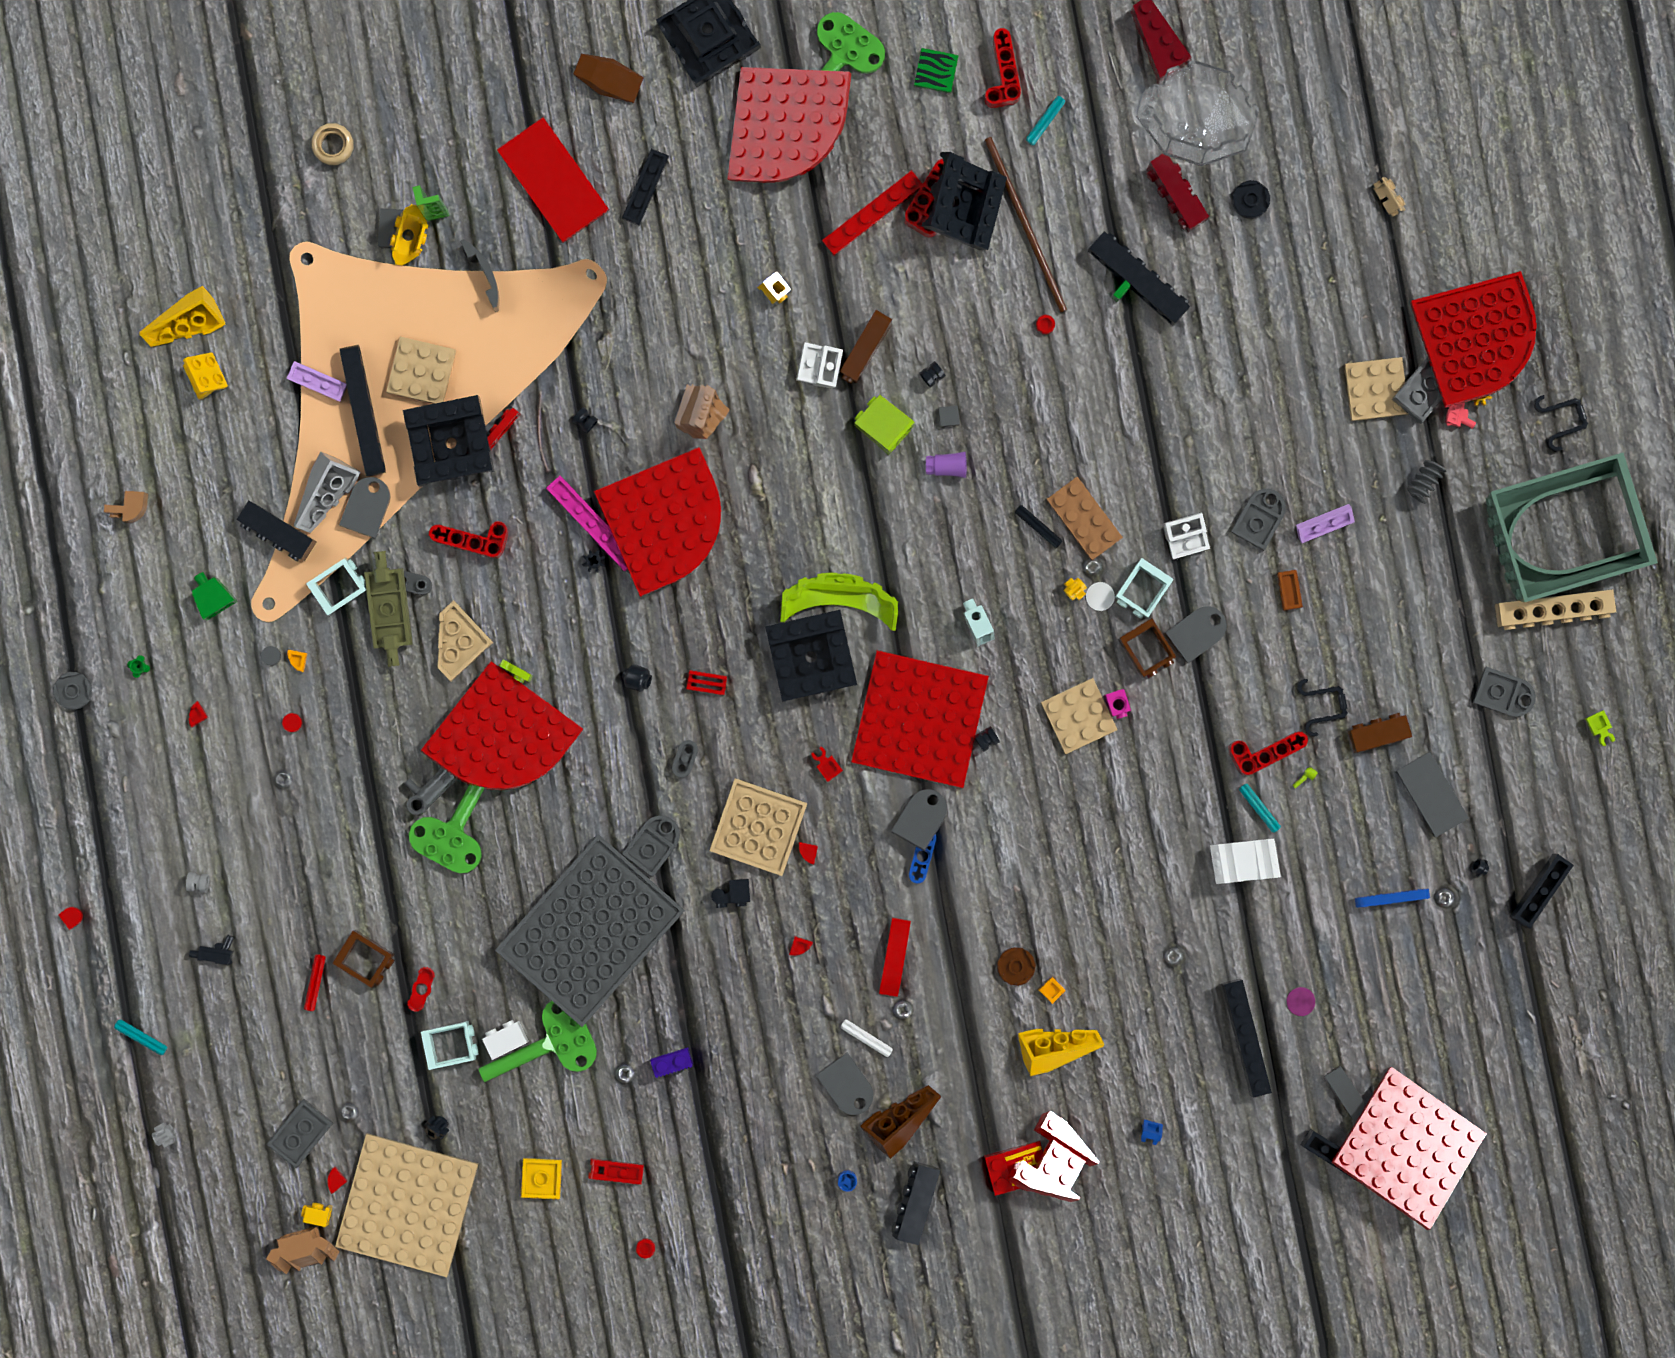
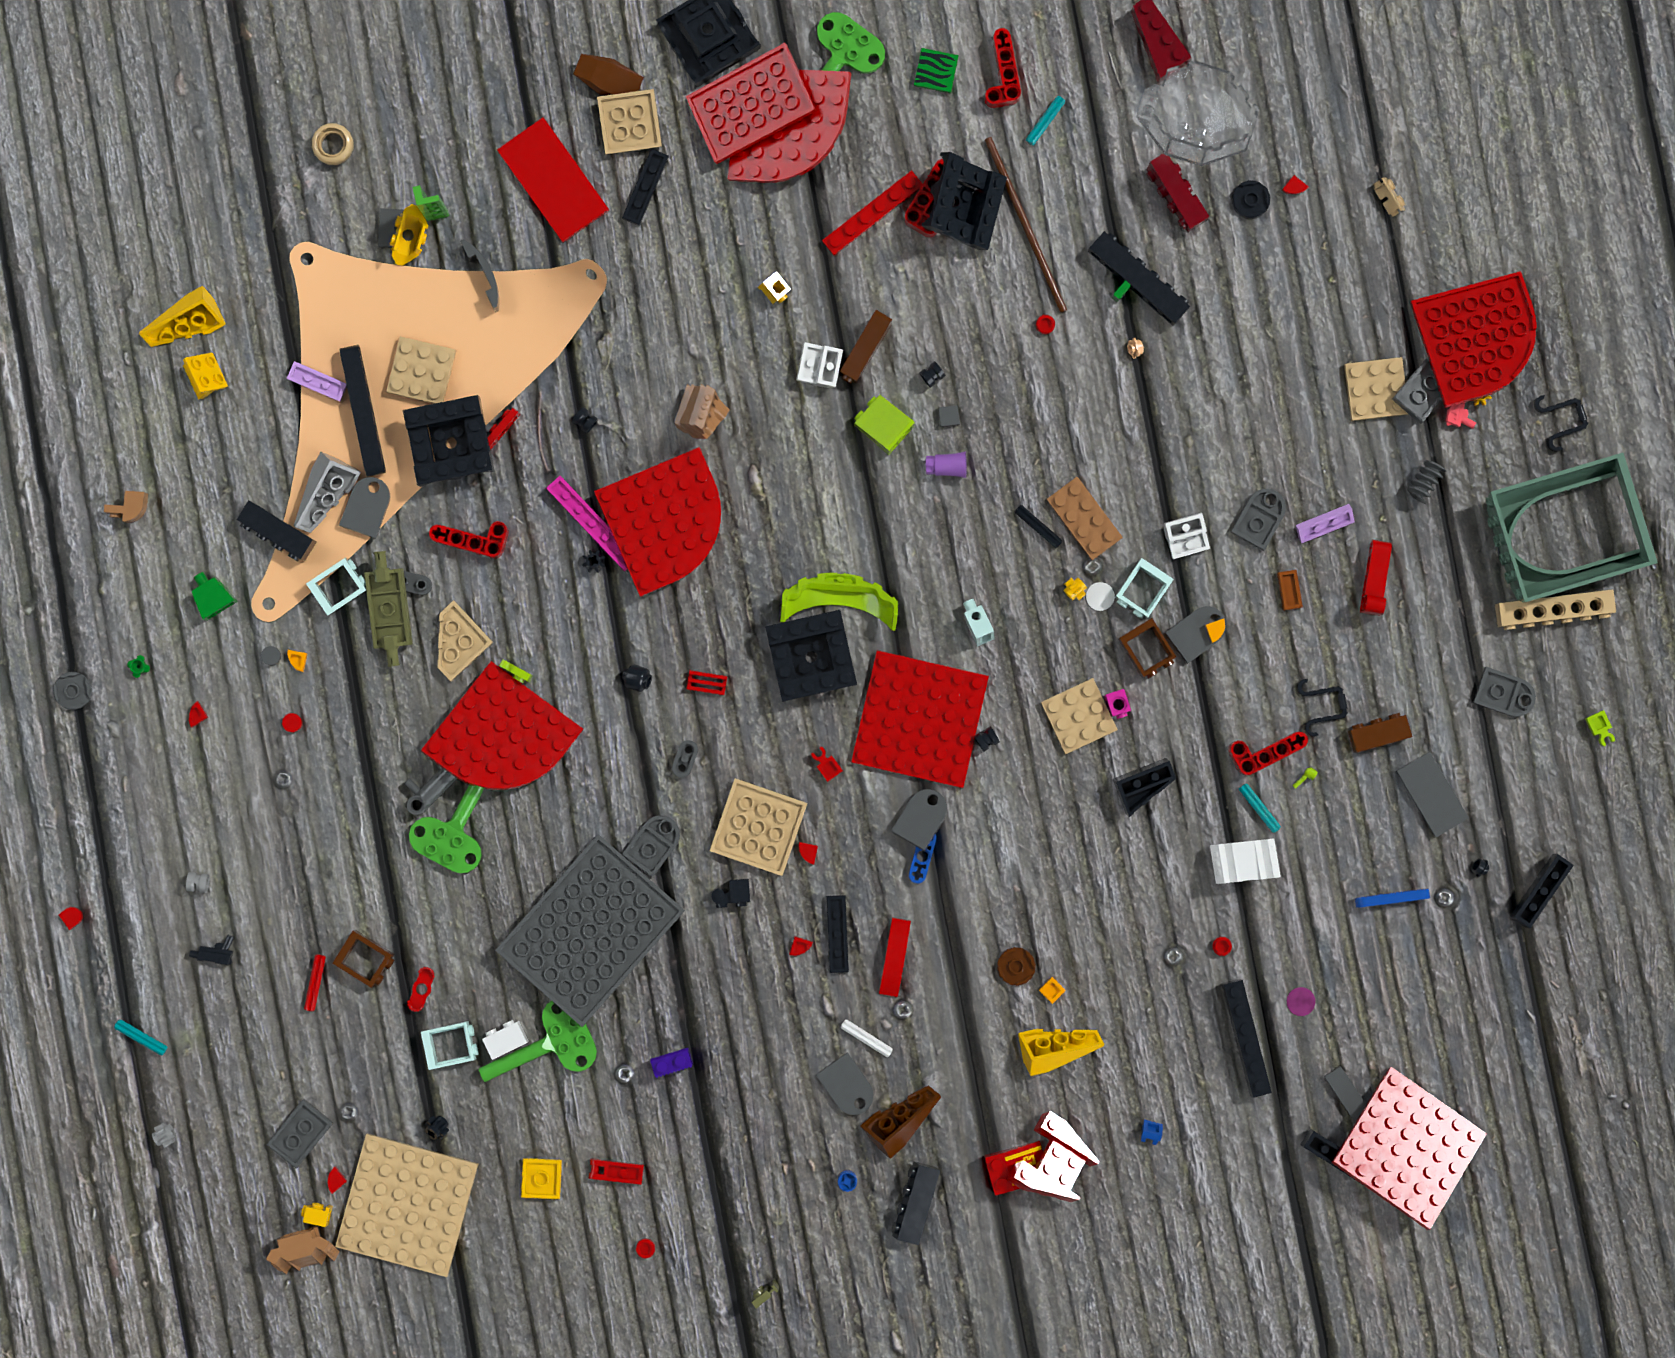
(629, 121): none -> tan plate
(751, 103): none -> plate
(762, 1293): none -> olive plate
(837, 934): none -> black tile
(1135, 348): none -> light nougat plate
(1142, 784): none -> black wedge
(1215, 629): none -> light orange tile
(1222, 946): none -> red plate
(1295, 186): none -> red tile
(1375, 579): none -> red beam

